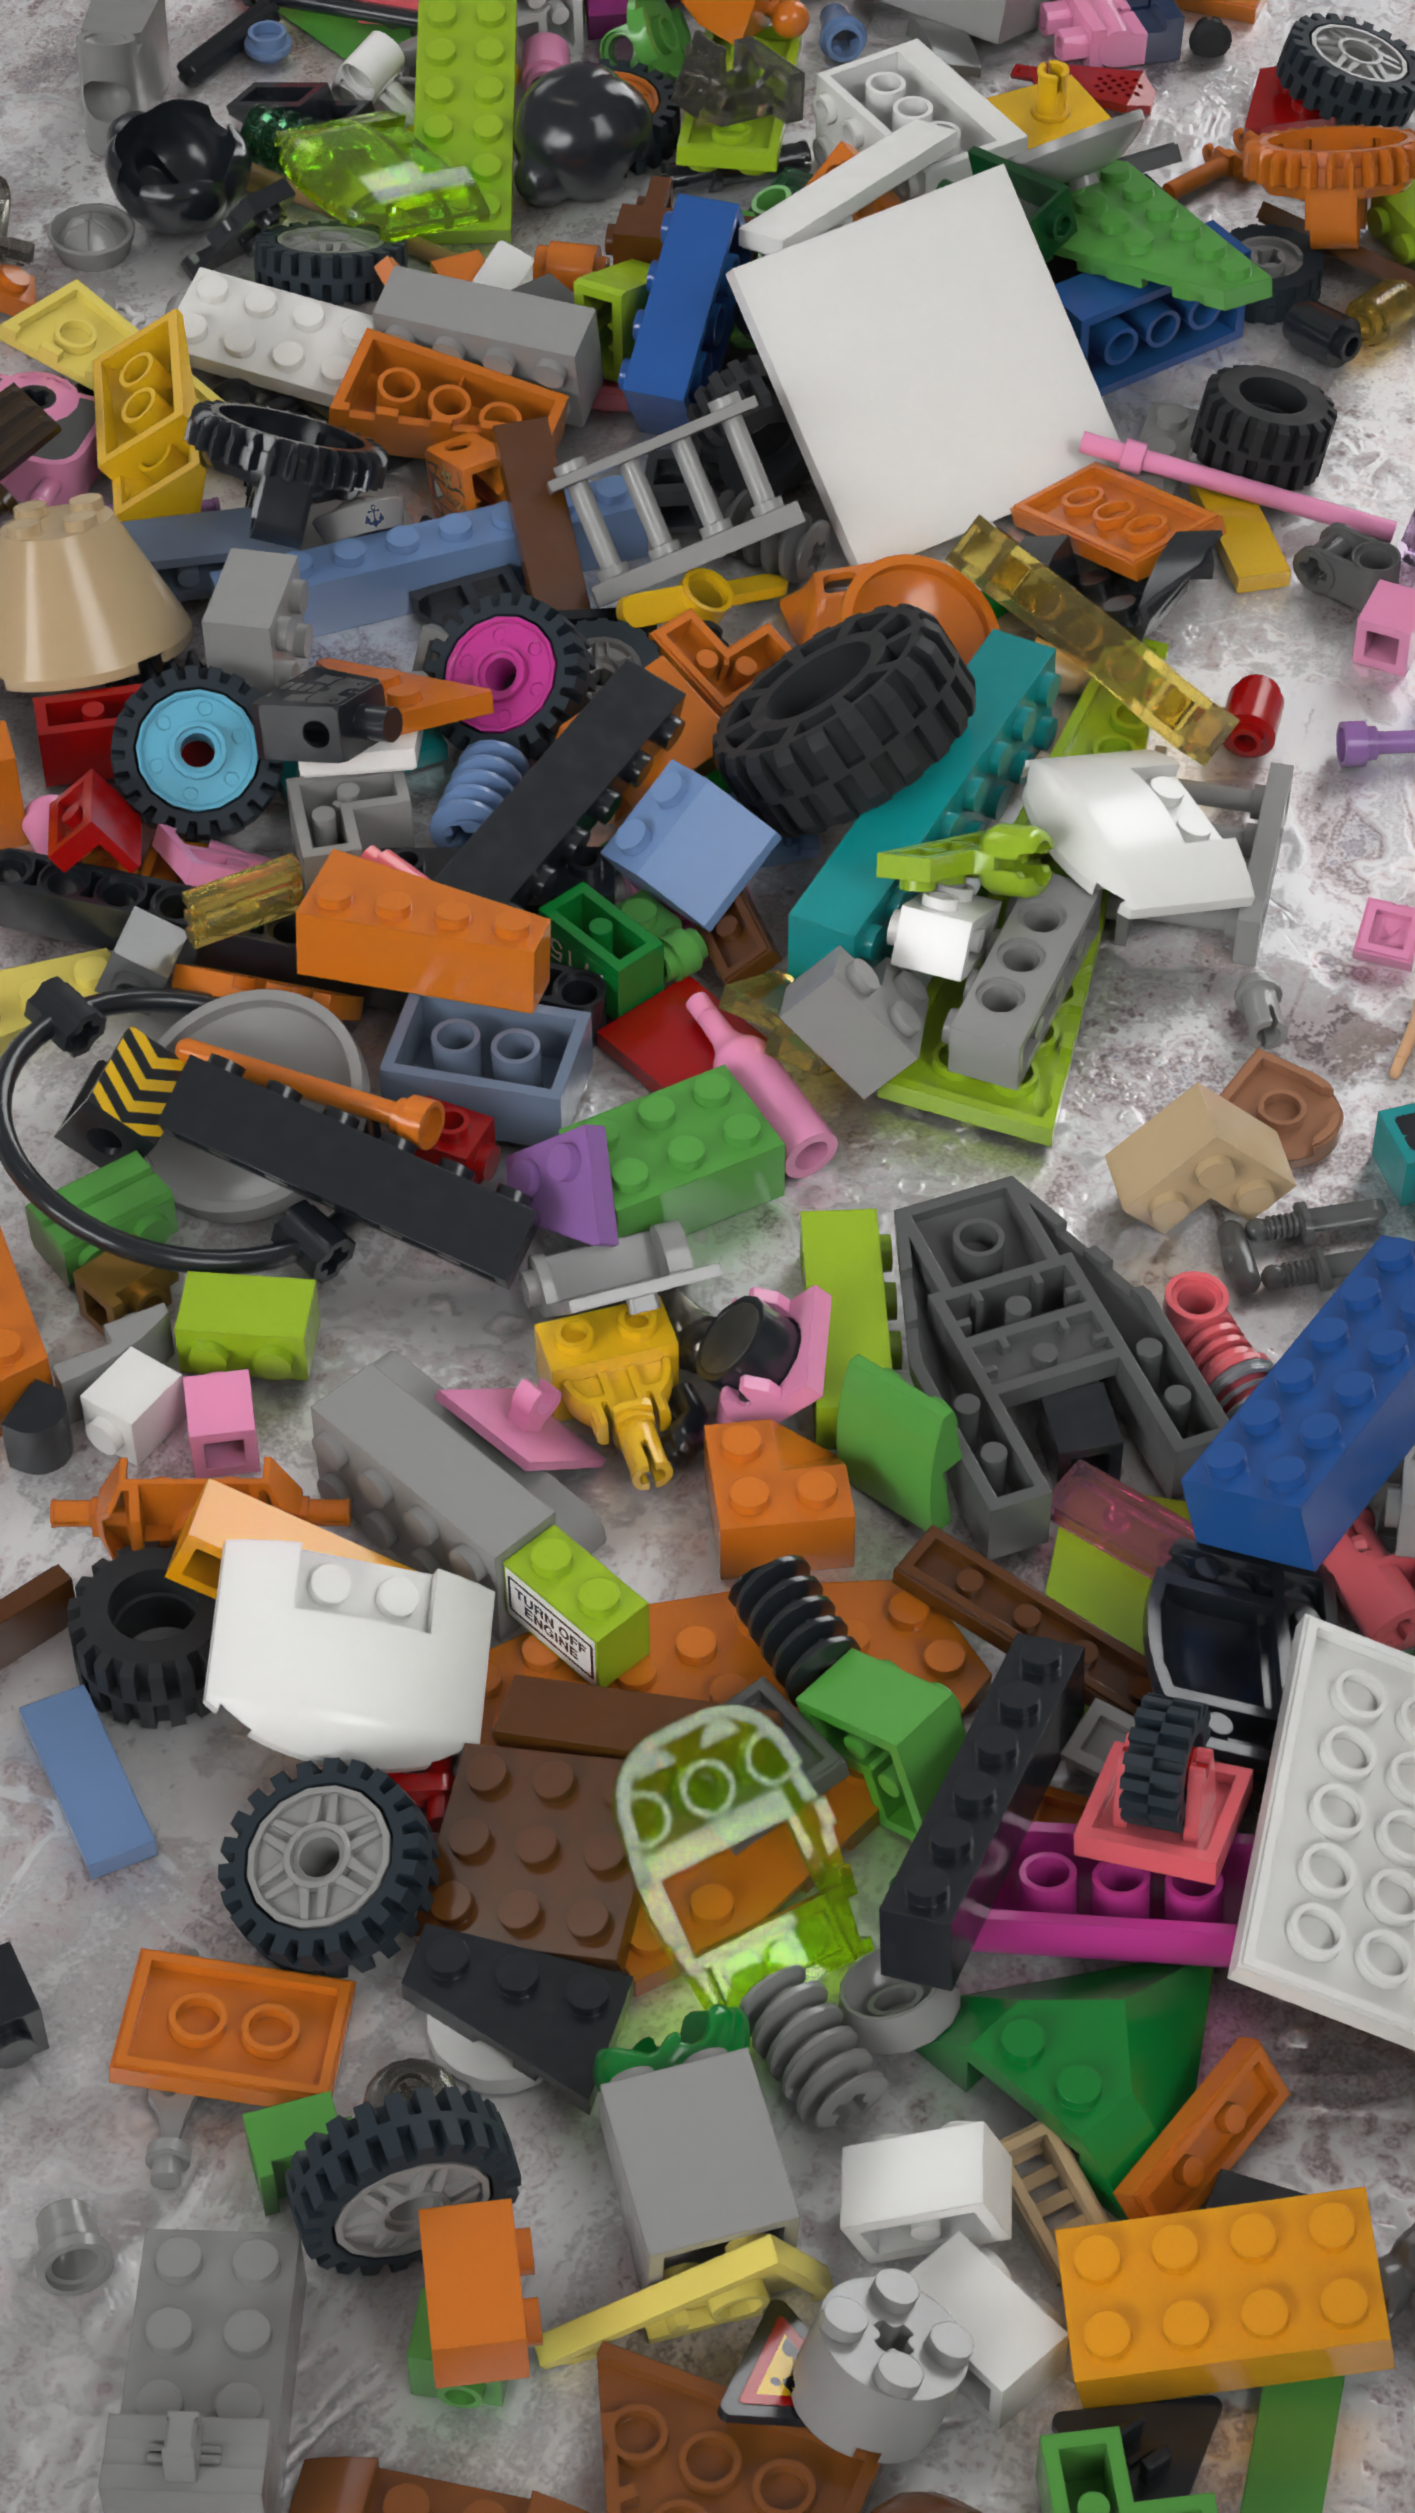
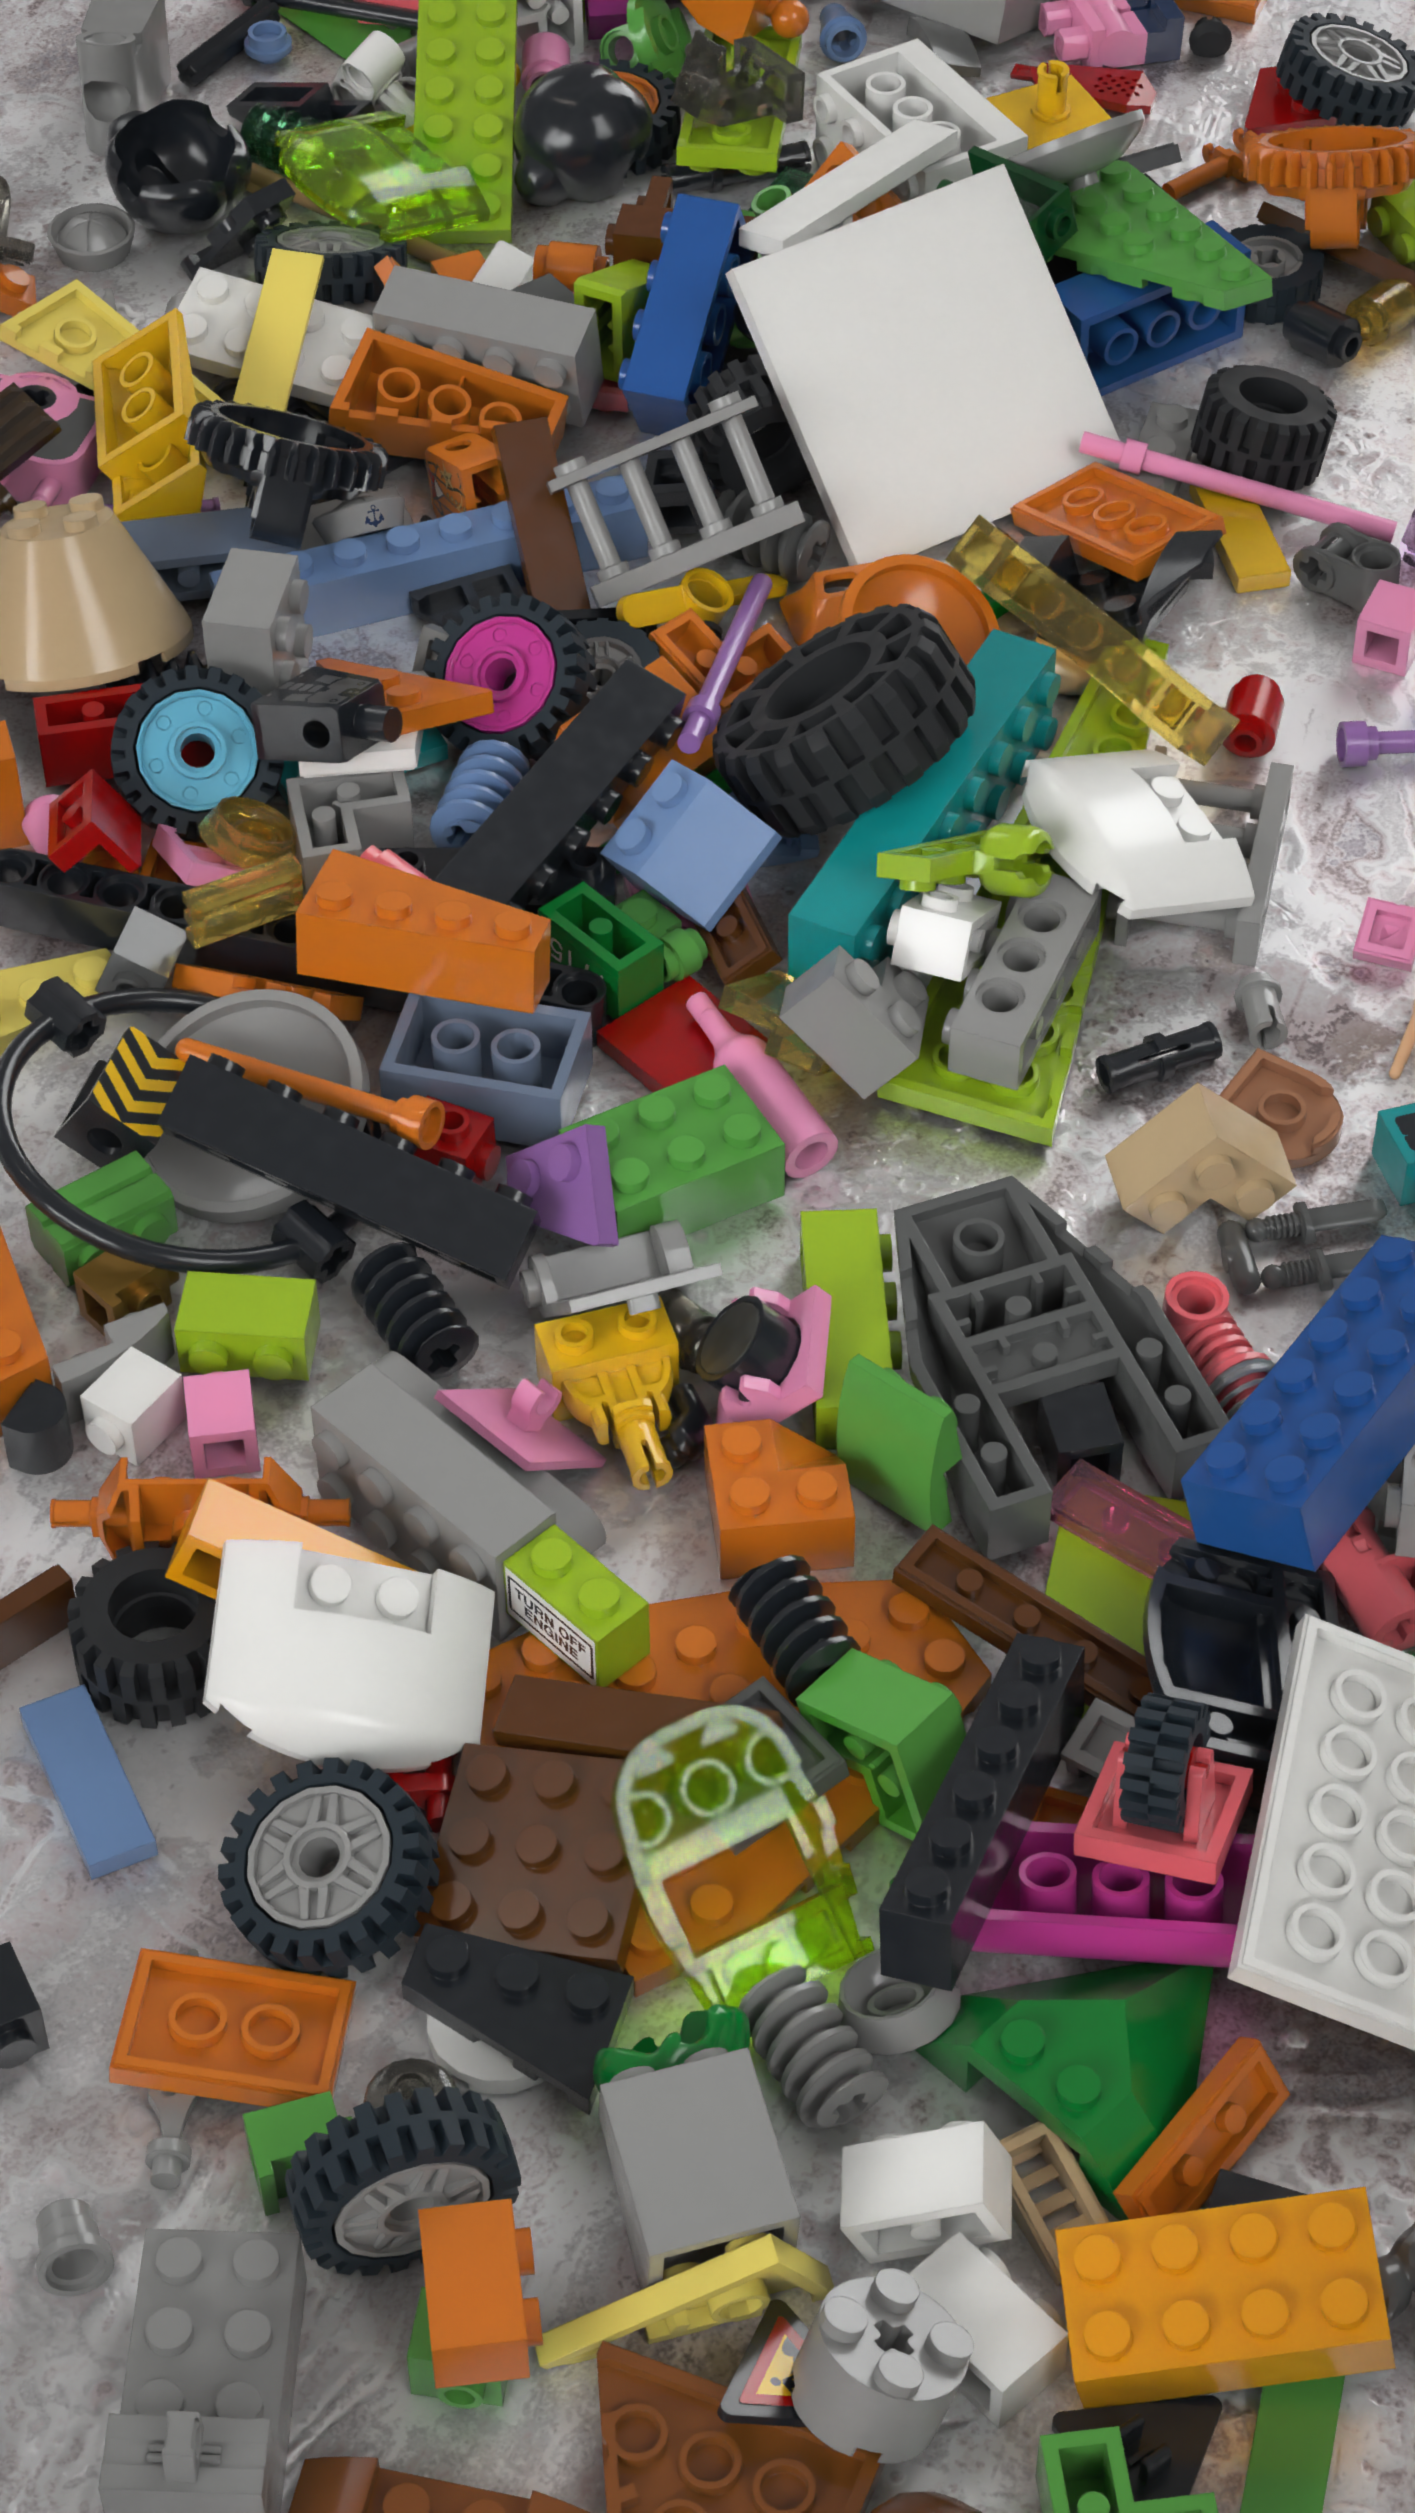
(247, 832): none -> clear yellow hat
(279, 329): none -> light yellow piece
(413, 1310): none -> black piece
(704, 709): none -> medium lavender bar
(1192, 1044): none -> black pin

